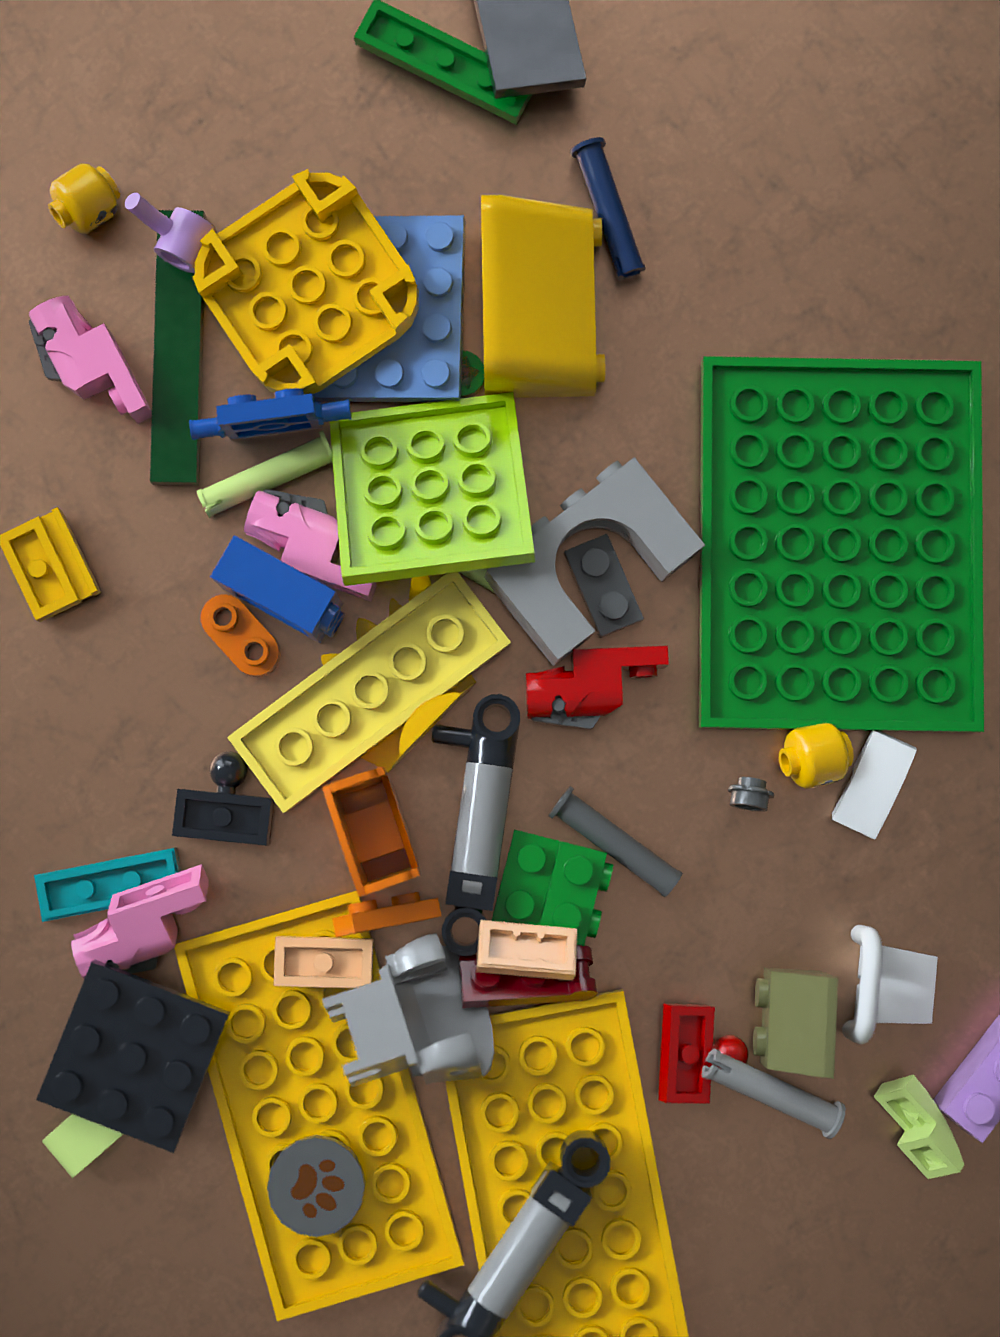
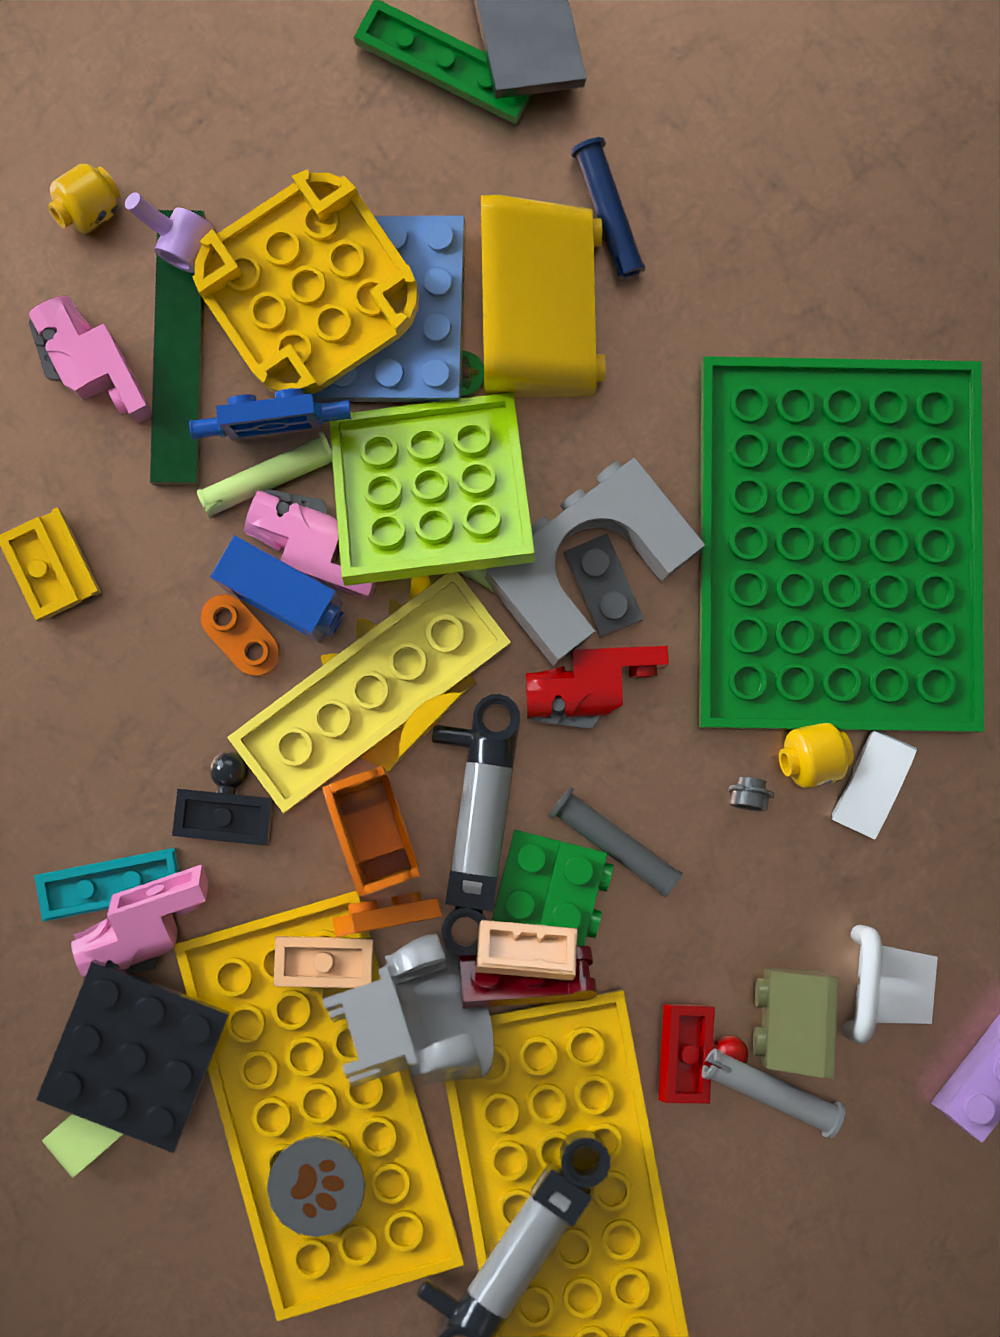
(926, 1135): yellowish green slope -> none

